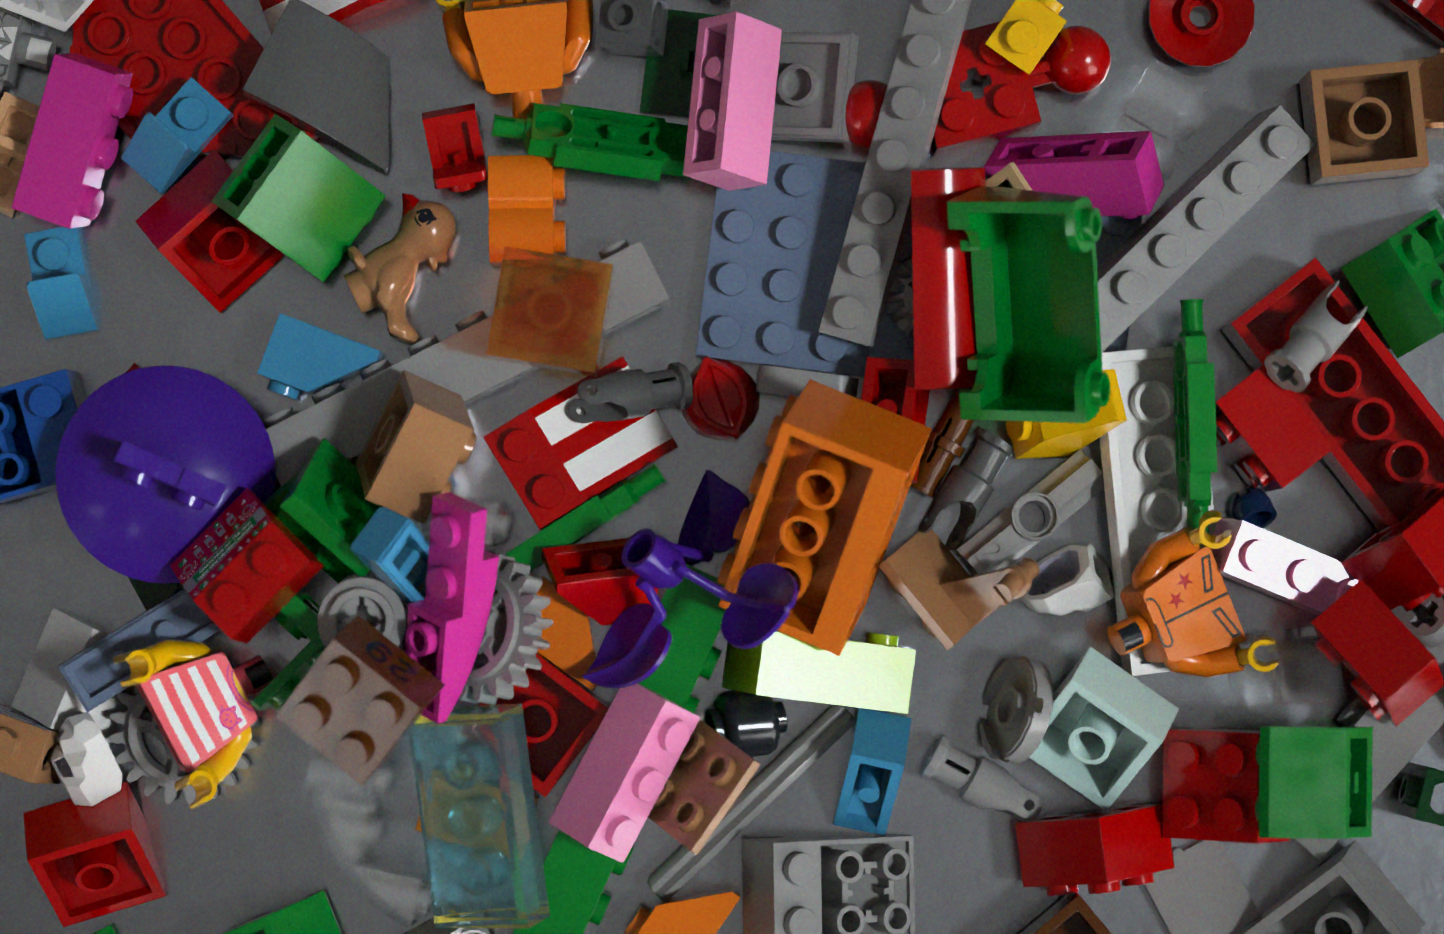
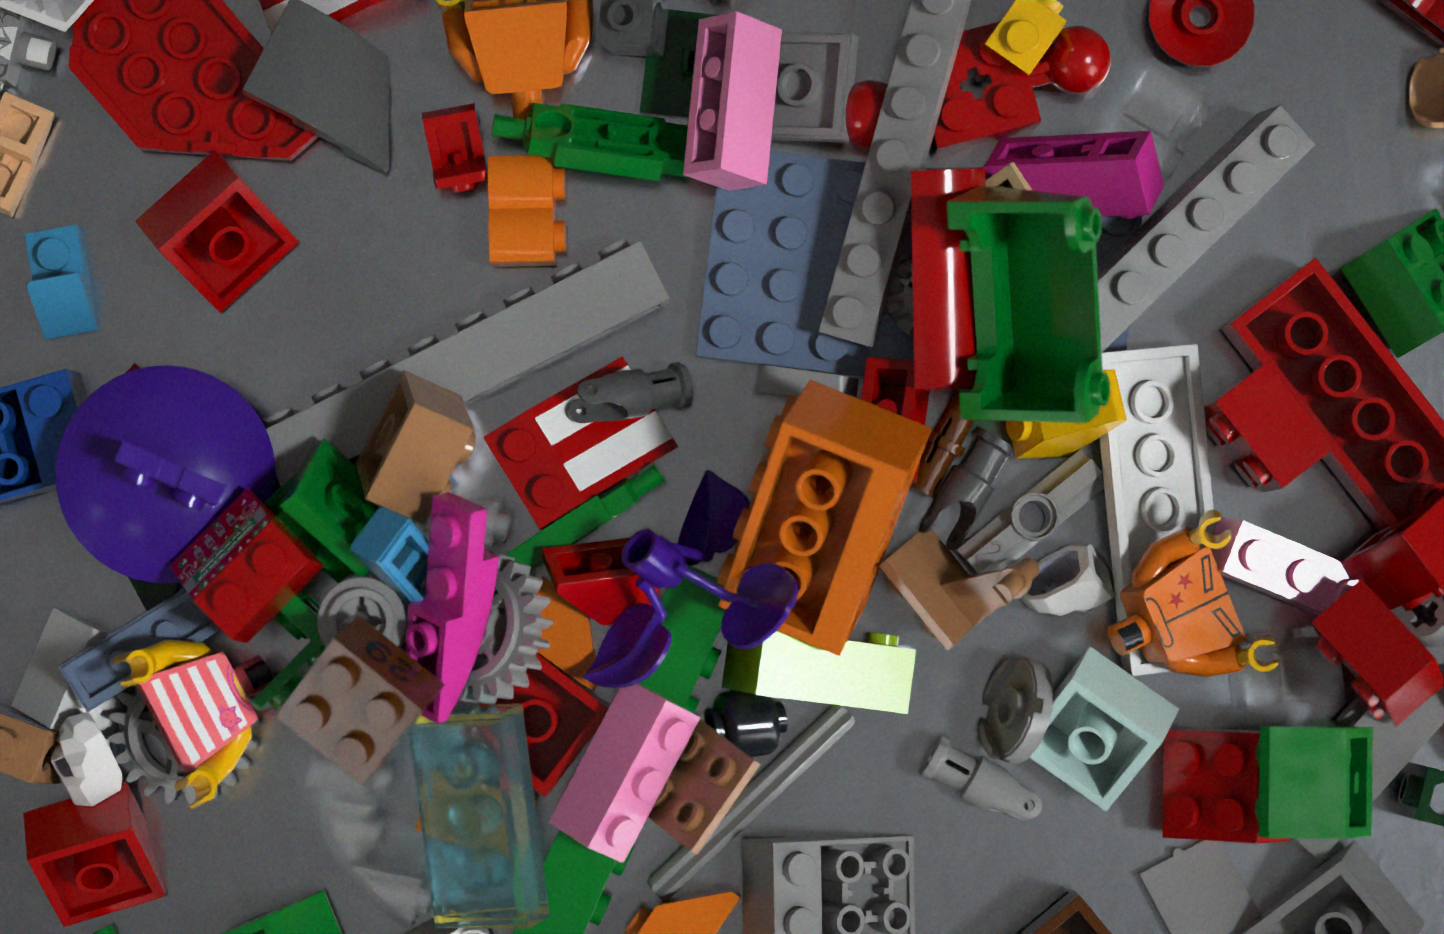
(73, 141): dark pink brick -> none
(176, 135): dark azure slope -> none
(299, 197): green brick -> none
(311, 358): dark azure slope -> none
(389, 271): medium nougat animal -> none
(550, 311): clear orange brick -> none
(722, 400): red hat -> none
(872, 771): dark azure slope -> none
(1094, 849): red brick -> none
(1194, 414): green piece -> none
(1253, 508): dark blue hinge -> none
(1311, 341): light grey piece -> none
(1364, 122): medium nougat brick -> none

